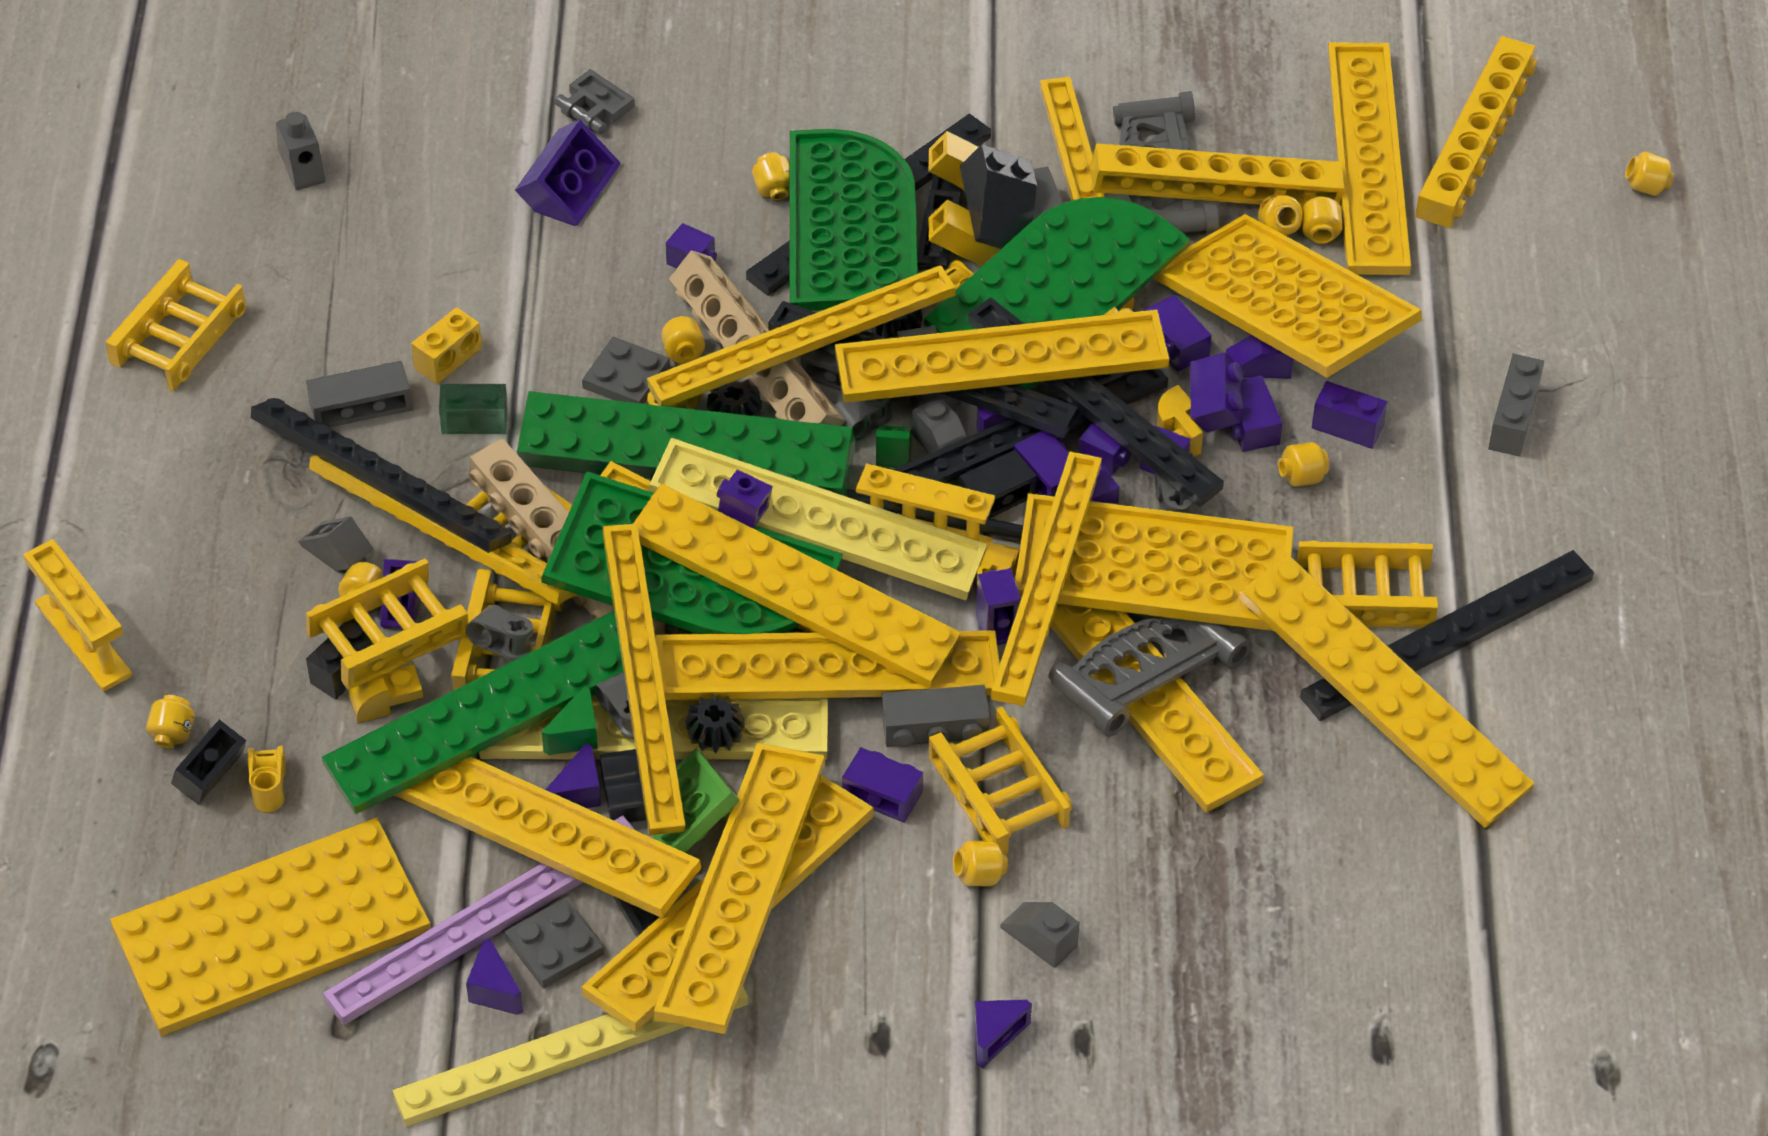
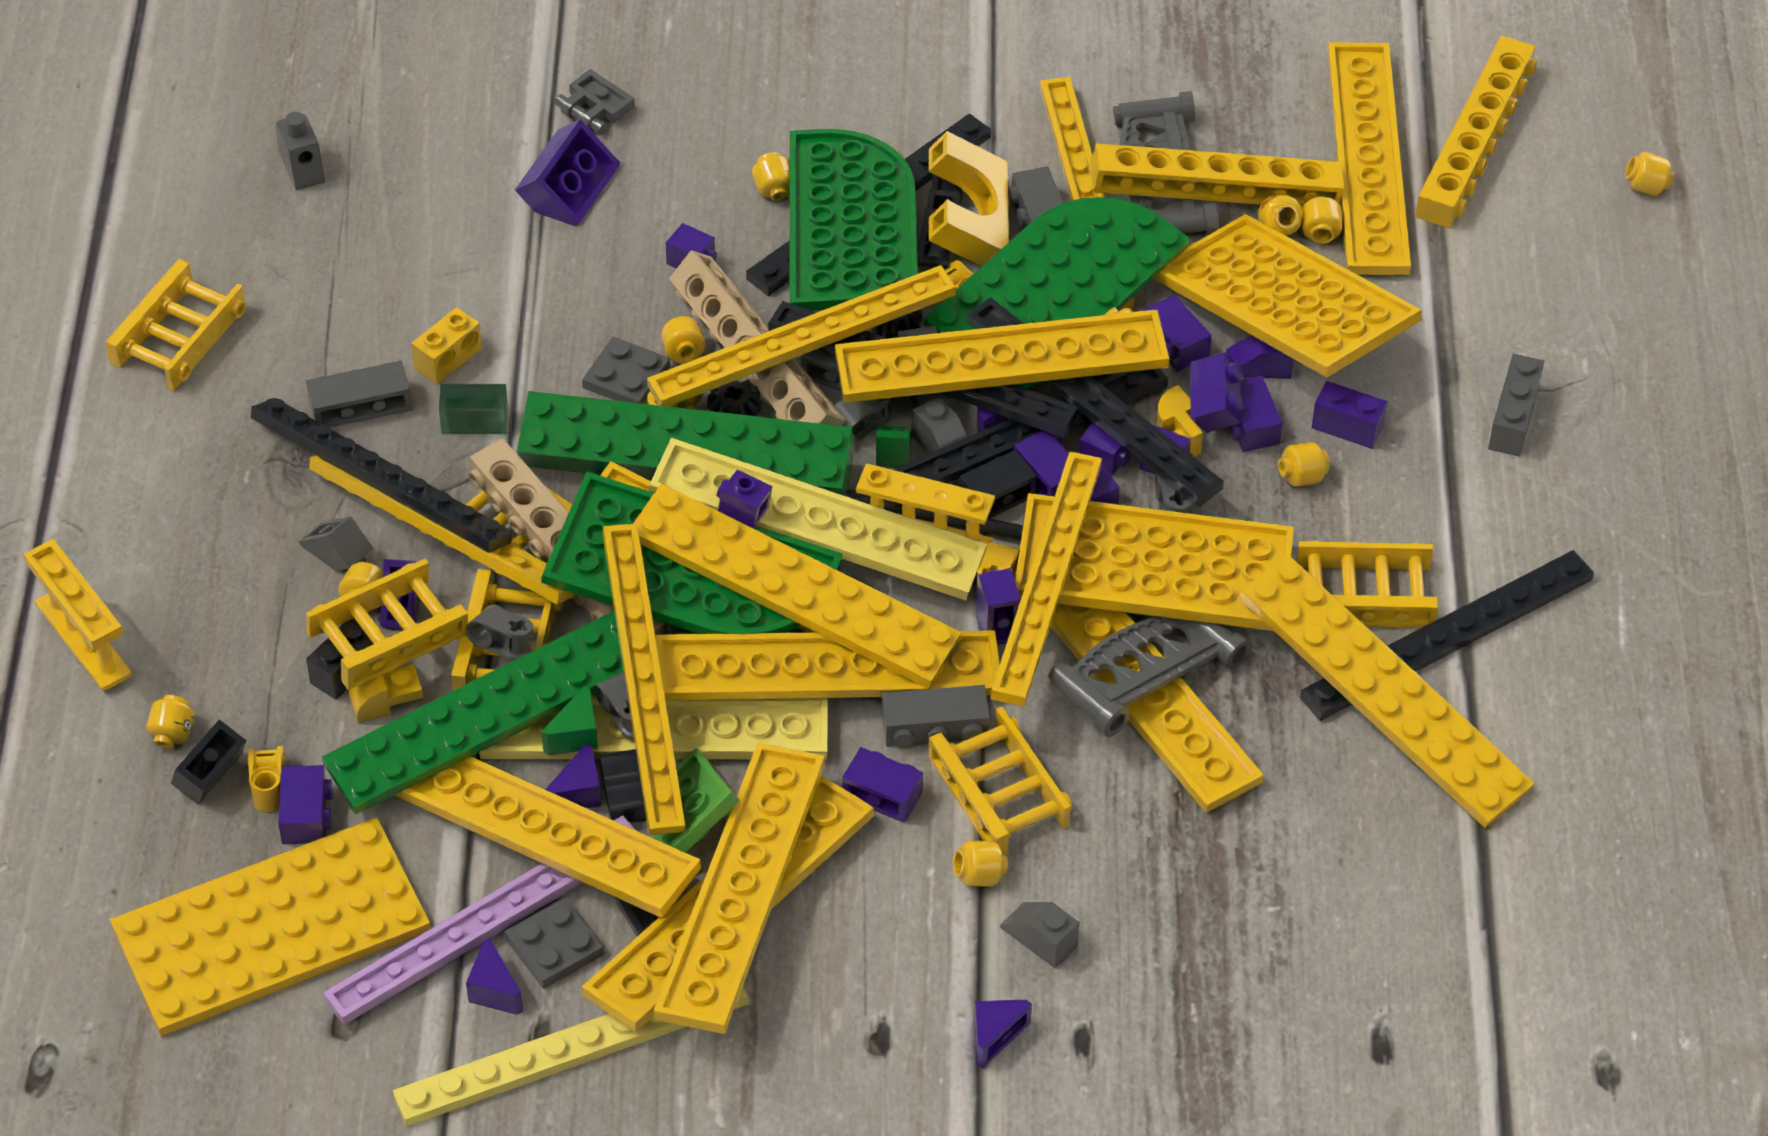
(303, 804): none -> dark purple brick
(714, 723): black gear -> none
(998, 194): black slope -> none

